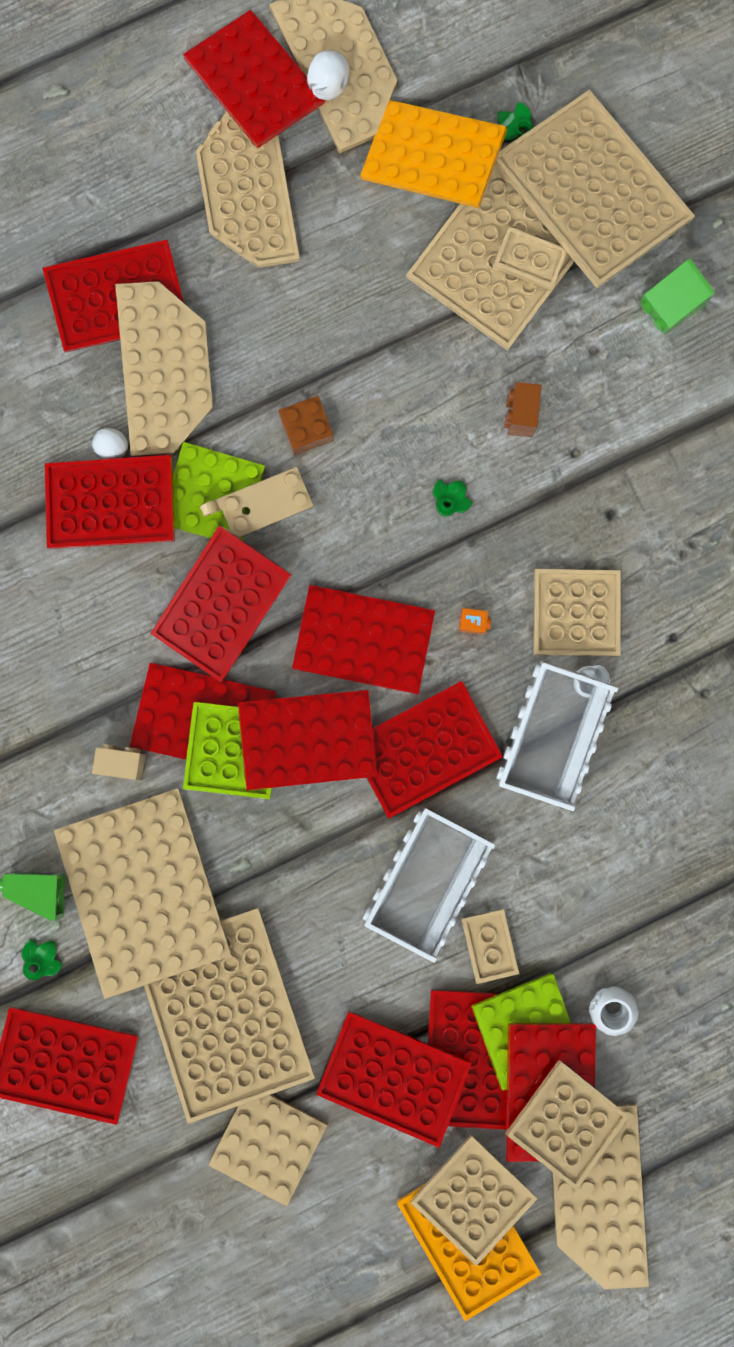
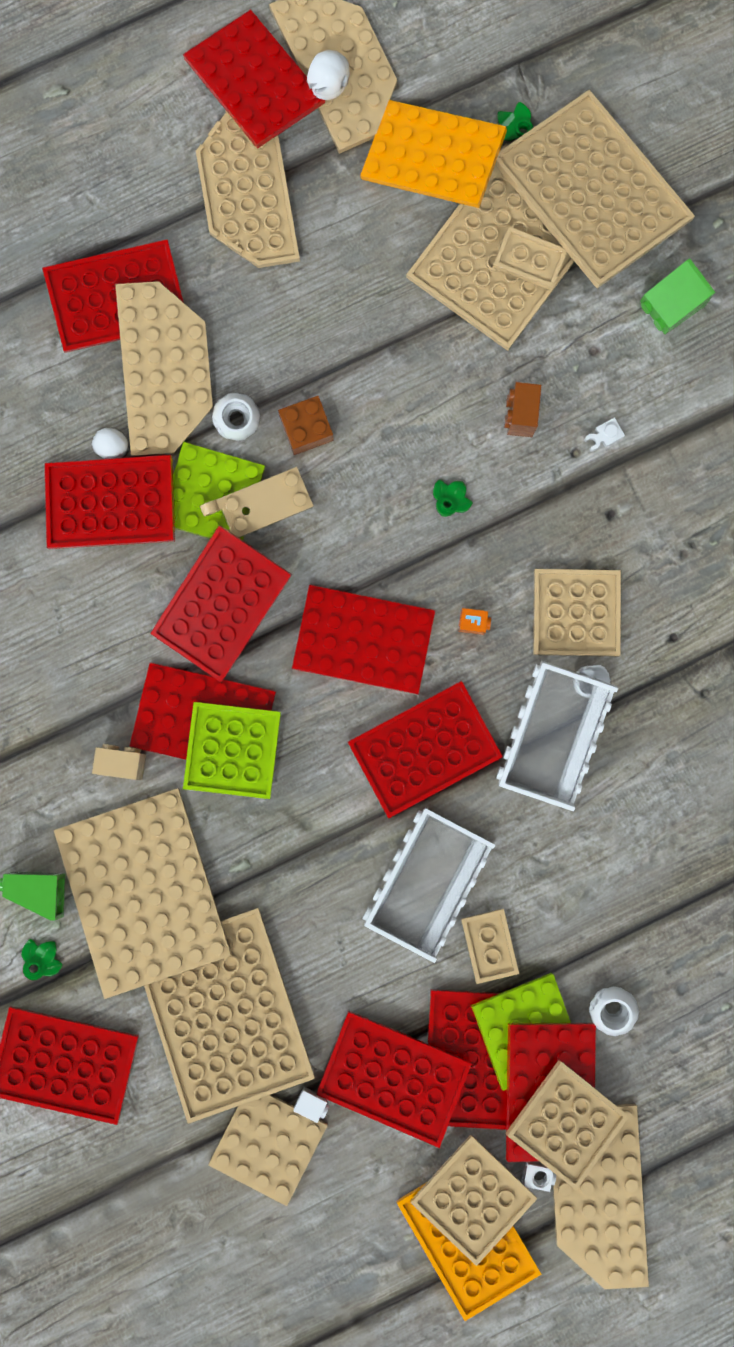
(231, 403): none -> white piece
(307, 739): red plate -> none
(311, 1105): none -> white brick
(529, 1172): none -> white brick
(606, 433): none -> white plate

